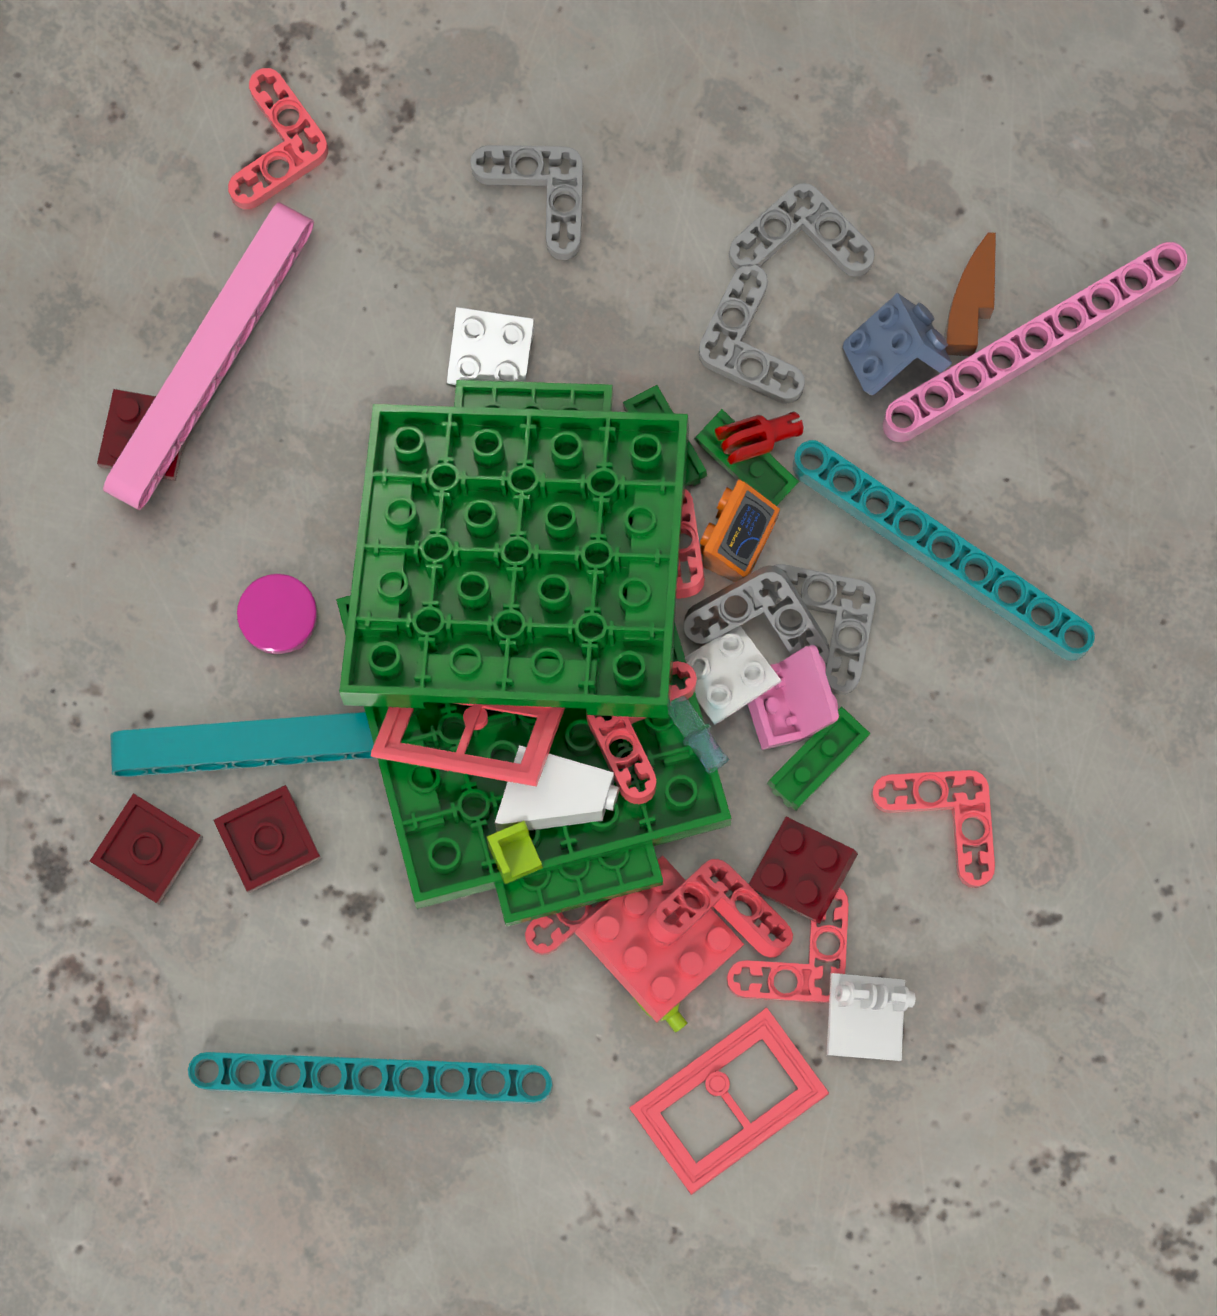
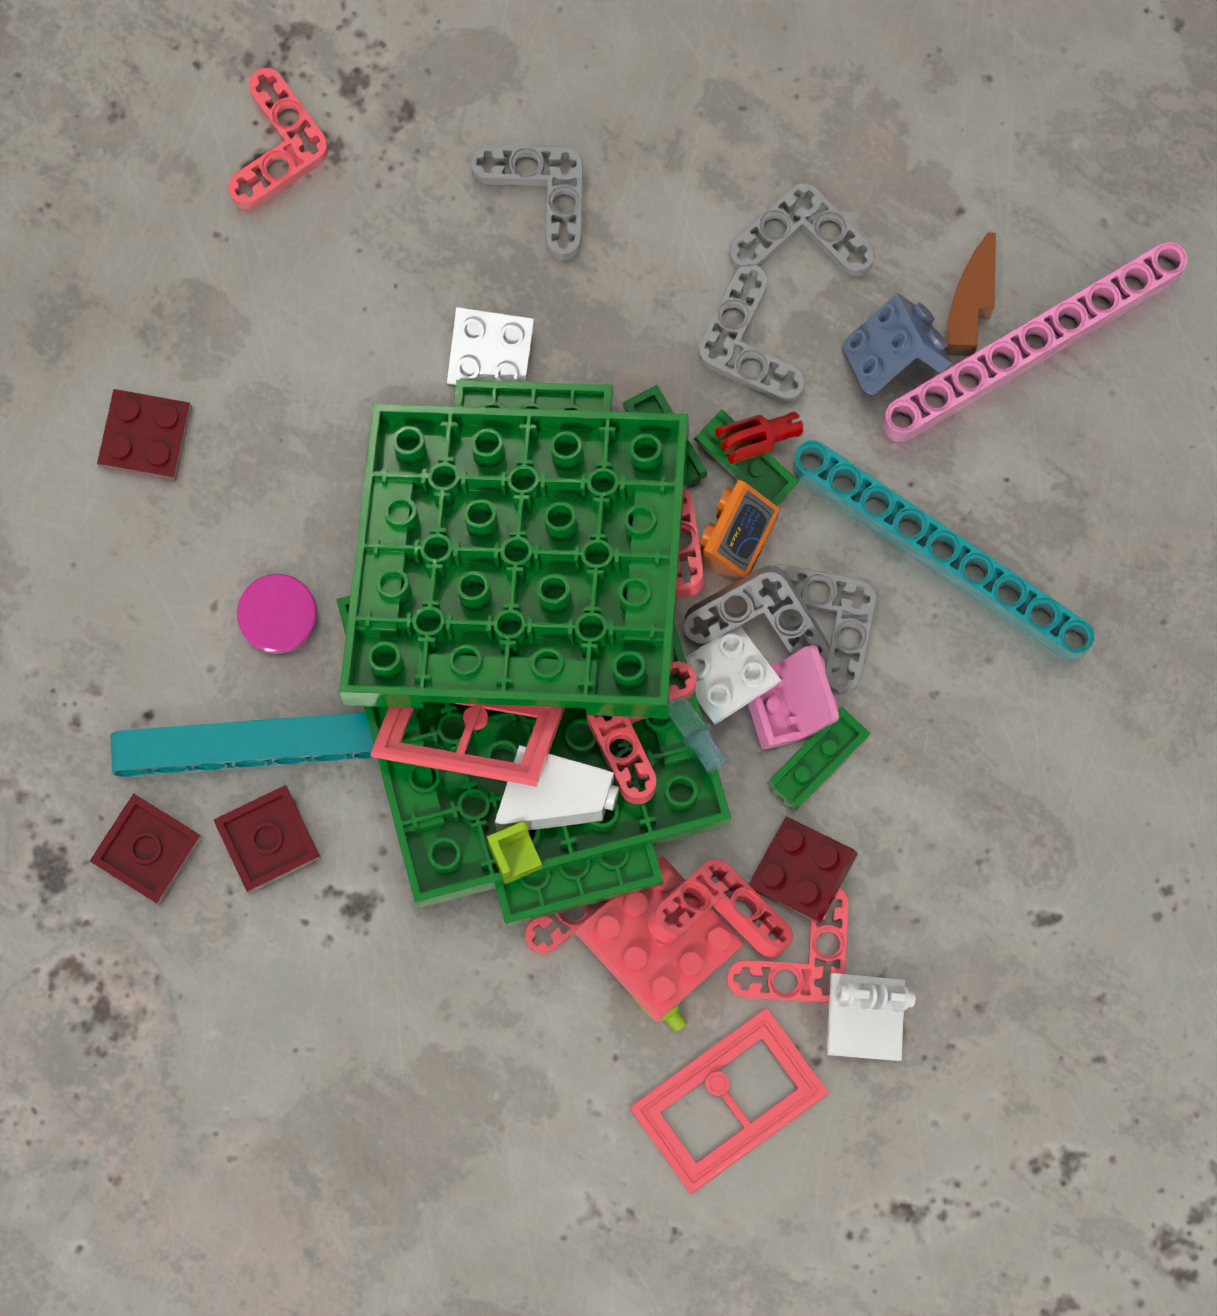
(208, 356): bright pink beam -> none
(352, 1069): teal beam -> none
(961, 808): coral beam -> none

